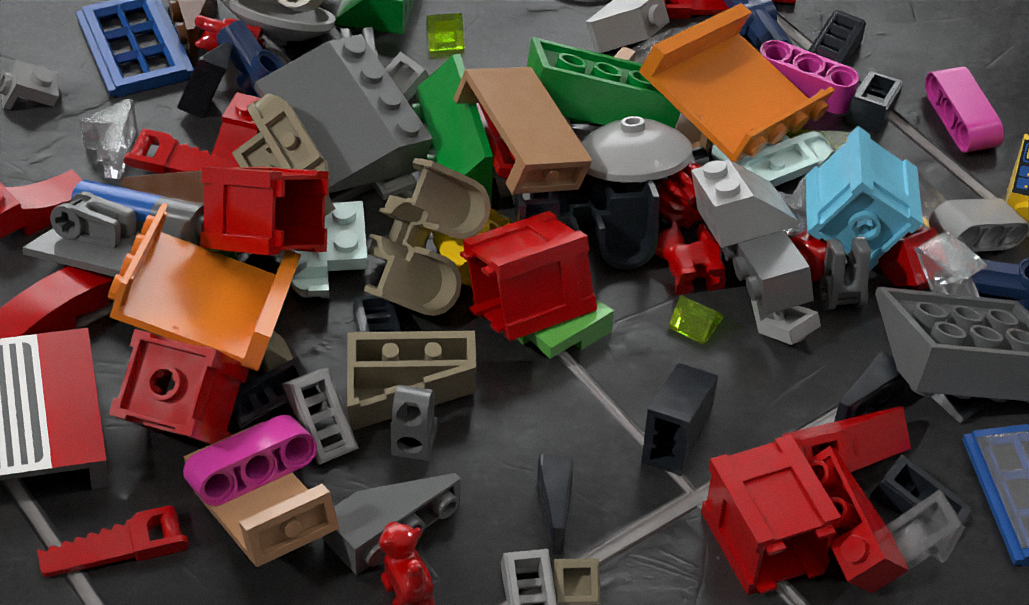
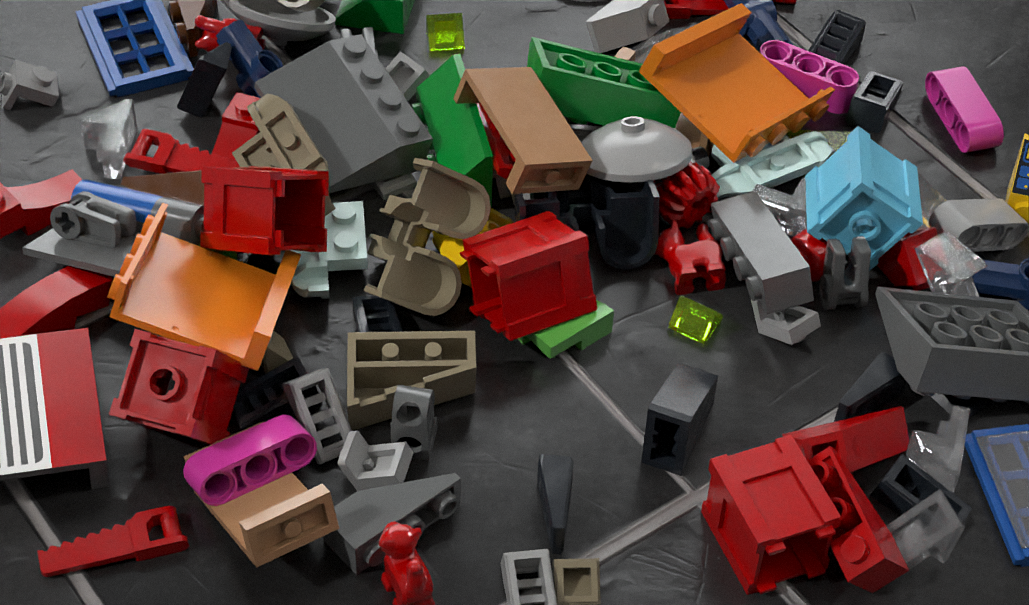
(374, 464): none -> light grey bracket
(738, 203): light grey slope -> none
(941, 453): none -> clear slope

